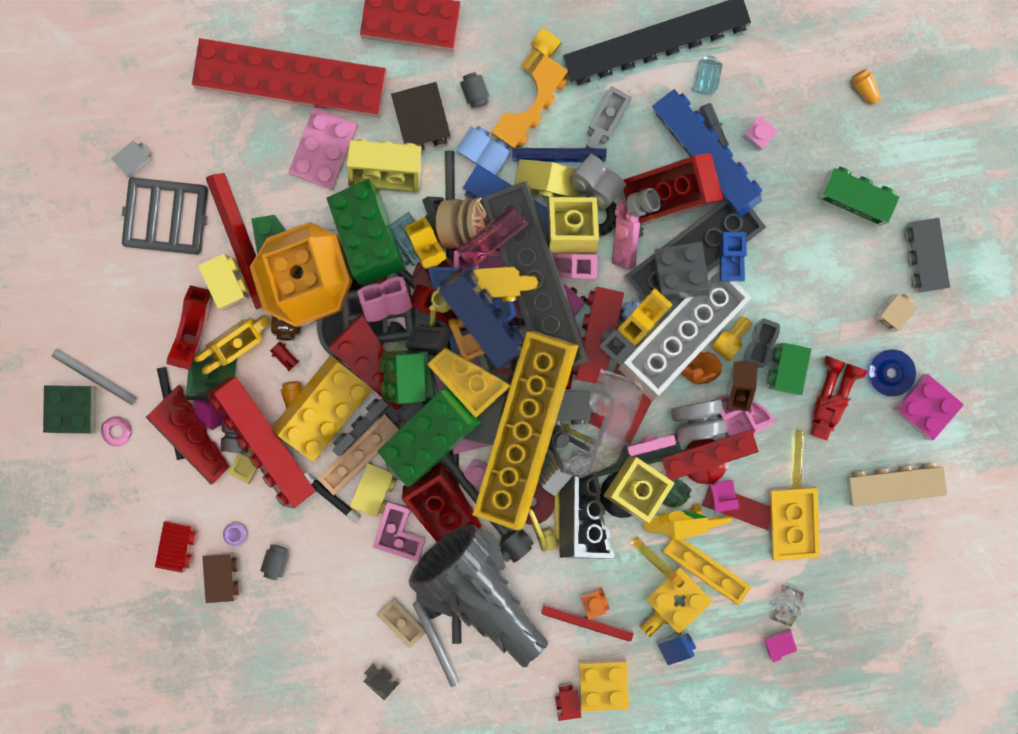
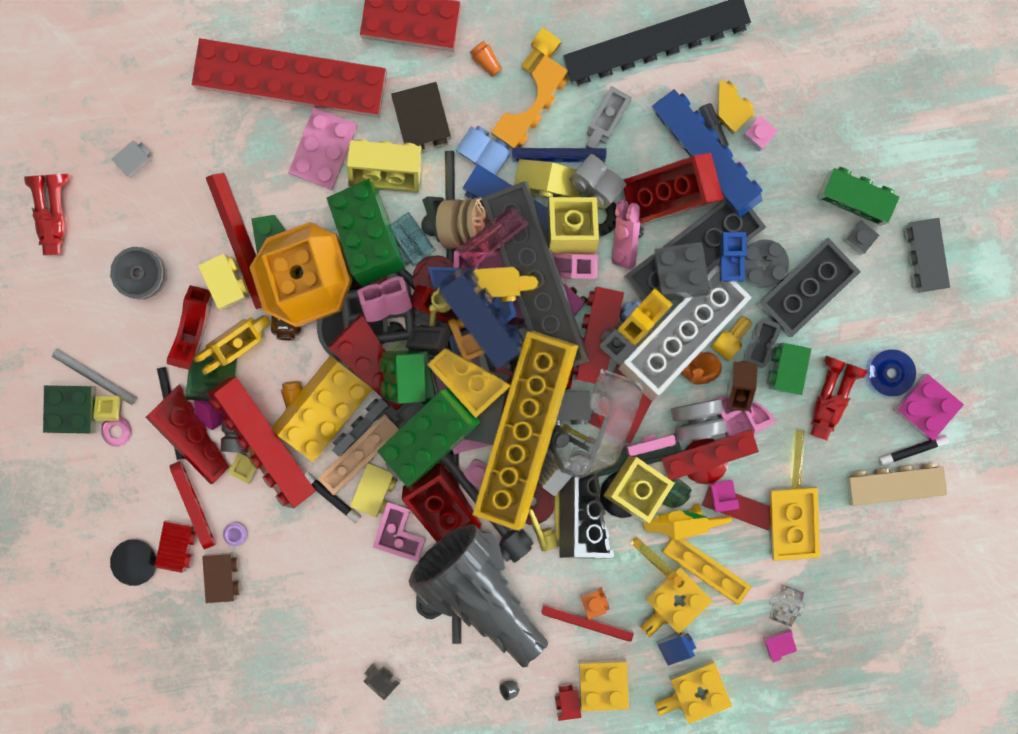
(48, 222): none -> red piece
(106, 408): none -> light yellow plate
(133, 562): none -> black dish
(152, 276): none -> dark grey wheel
(179, 189): dark grey bar -> none
(192, 505): none -> red beam
(274, 562): dark grey brick -> none
(284, 356): red pin -> none
(401, 622): tan plate -> none
(425, 243): yellow brick -> none
(436, 644): light grey bar -> none
(474, 90): dark grey brick -> none
(485, 57): none -> orange cone
(508, 689): none -> dark grey hinge
(643, 202): light grey wheel -> none
(685, 686): none -> yellow brick
(707, 75): clear light blue brick -> none
(731, 108): none -> yellow slope
(771, 252): none -> dark grey brick
(808, 287): none -> dark grey brick
(861, 237): none -> dark grey brick
(866, 86): light orange cone -> none
(896, 312): tan brick -> none
(913, 450): none -> black bar

